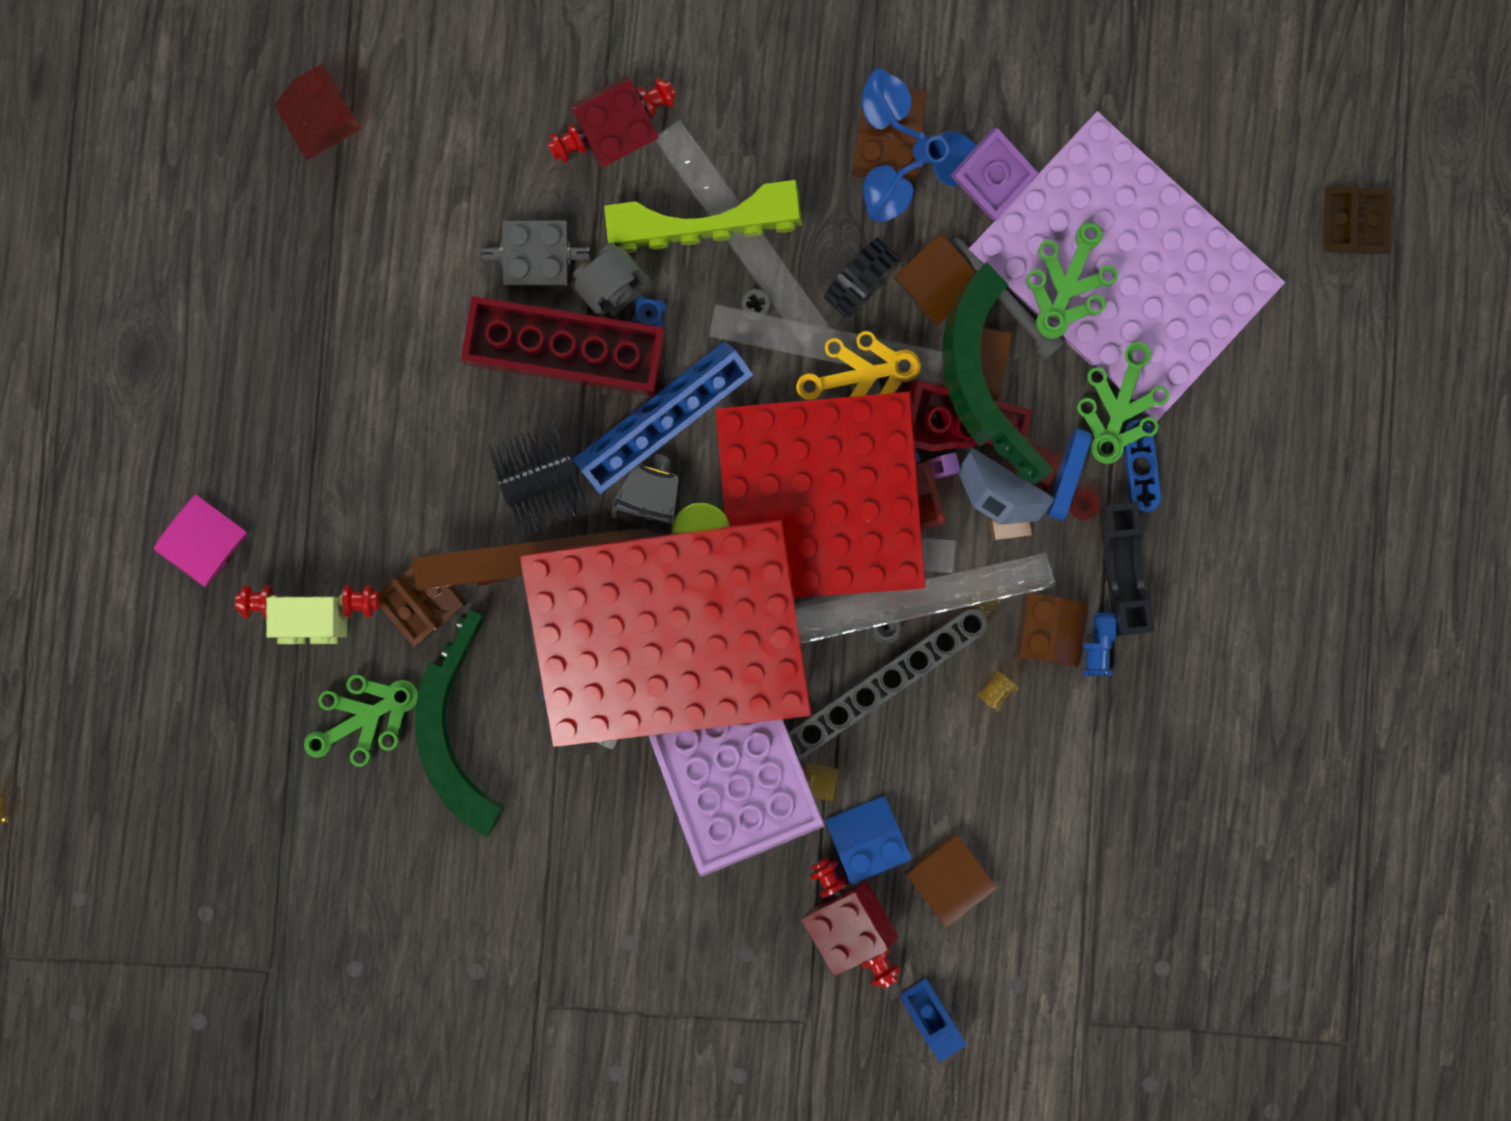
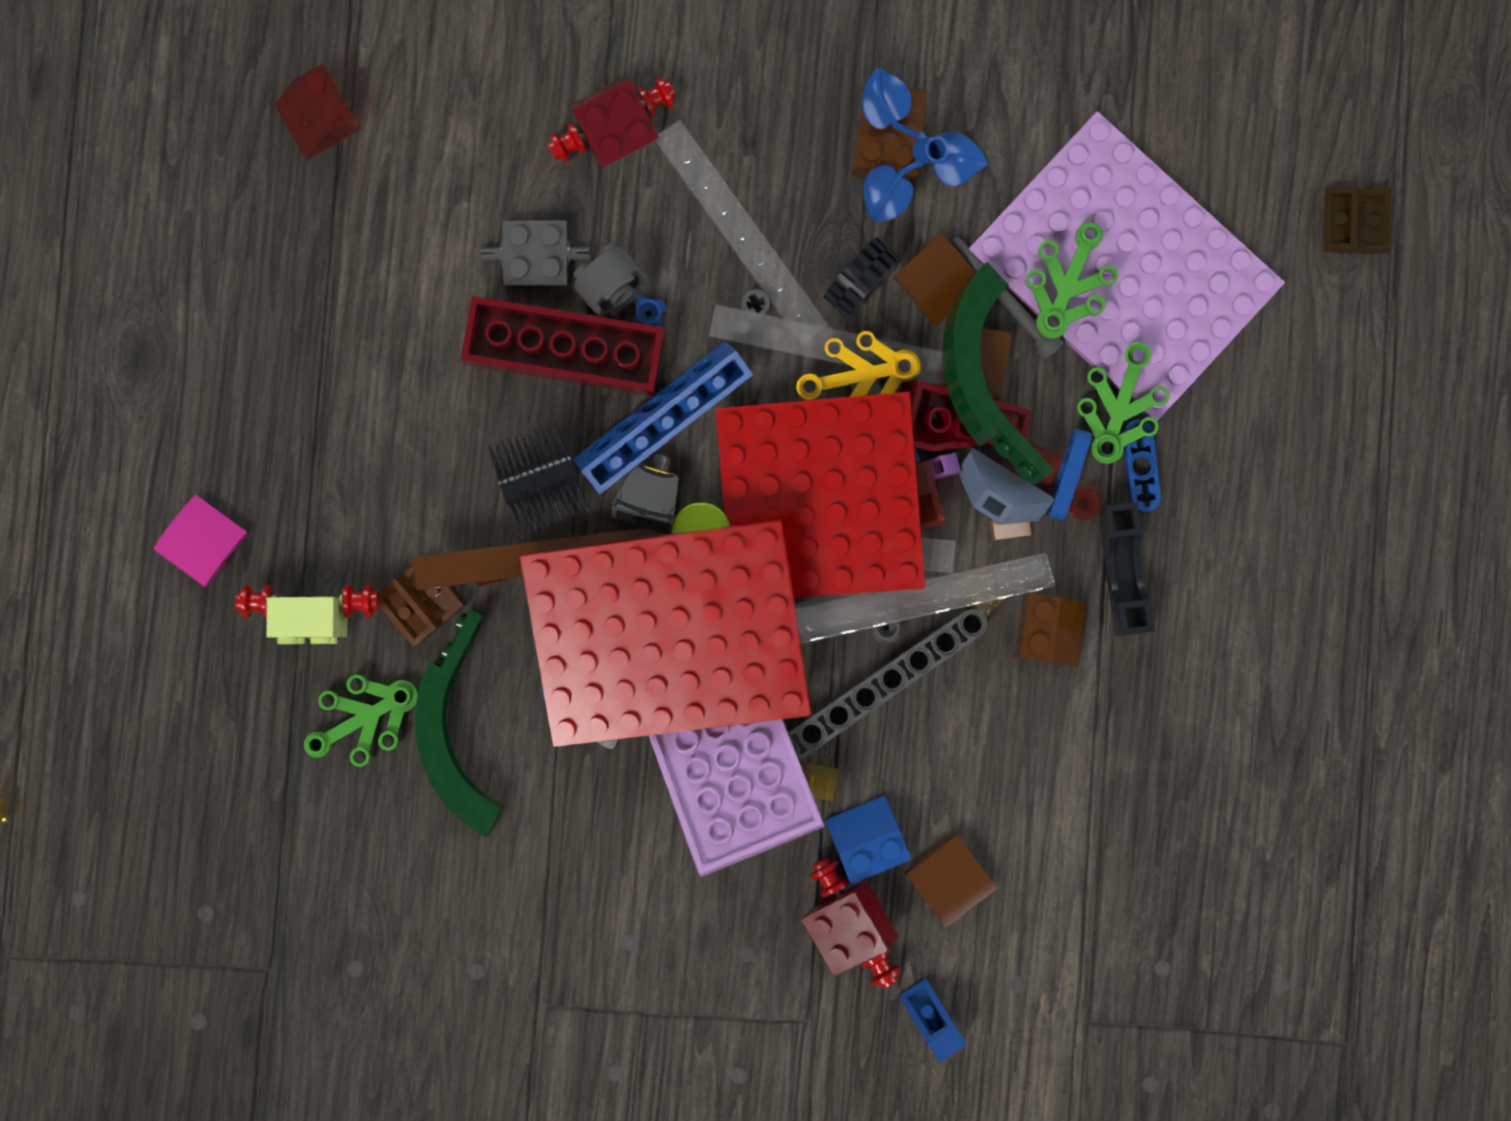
(769, 208): lime arch -> none
(994, 174): medium lavender plate -> none
(997, 691): clear yellow bush -> none
(1098, 653): blue connector -> none

